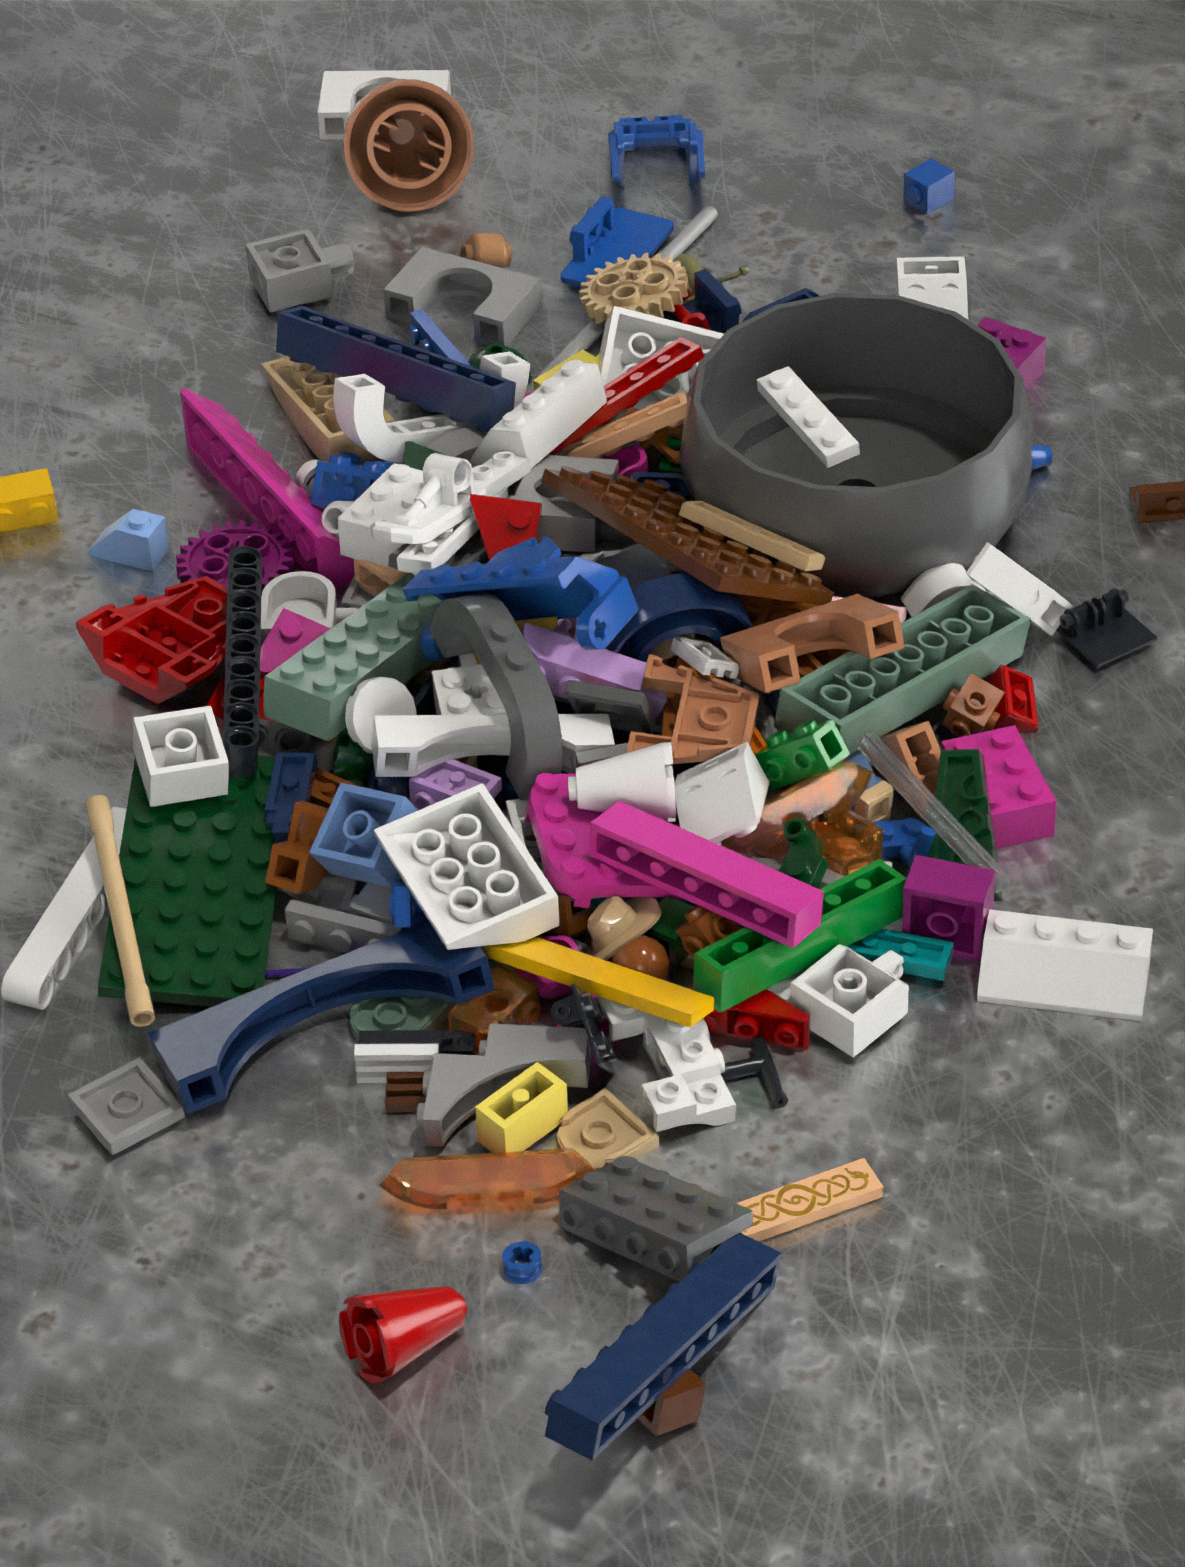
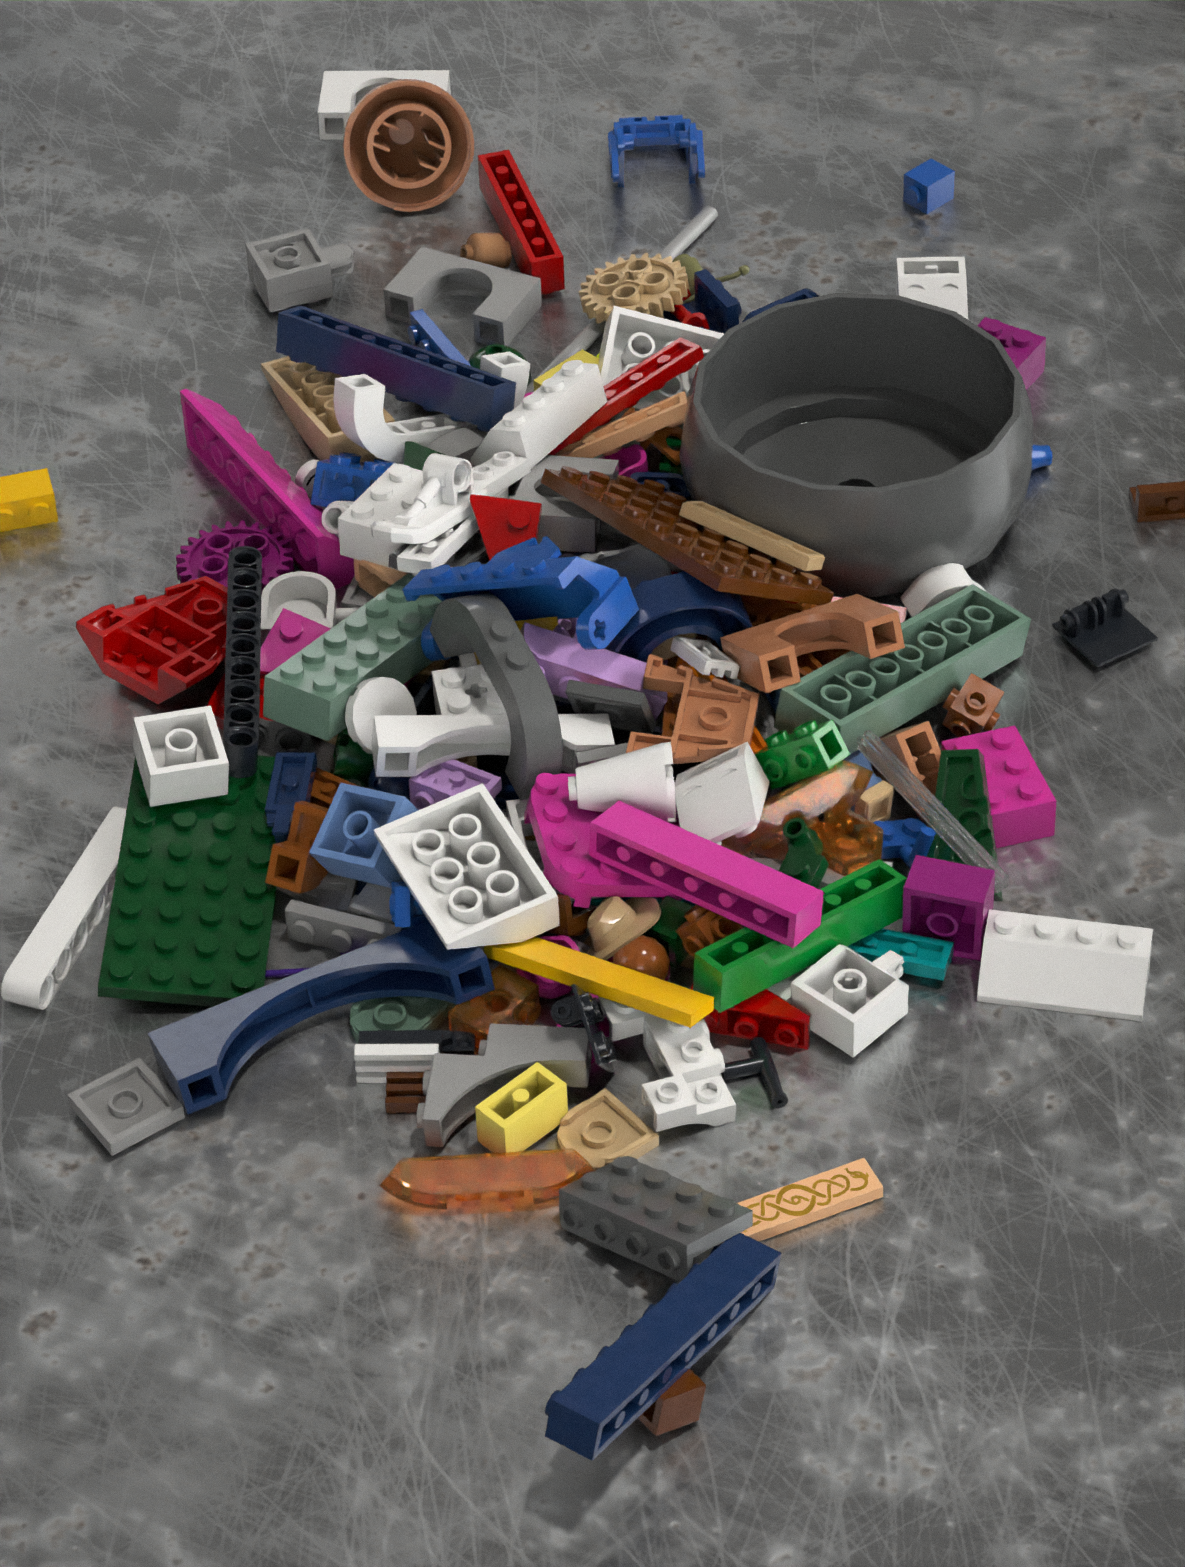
(134, 540): light blue slope -> none
(136, 990): tan piece -> none
(398, 1327): red cone -> none
(518, 1272): blue bush -> none
(521, 220): none -> red brick
(612, 234): blue bracket -> none
(808, 417): white plate -> none
(1018, 588): white slope -> none
(1018, 701): red slope -> none

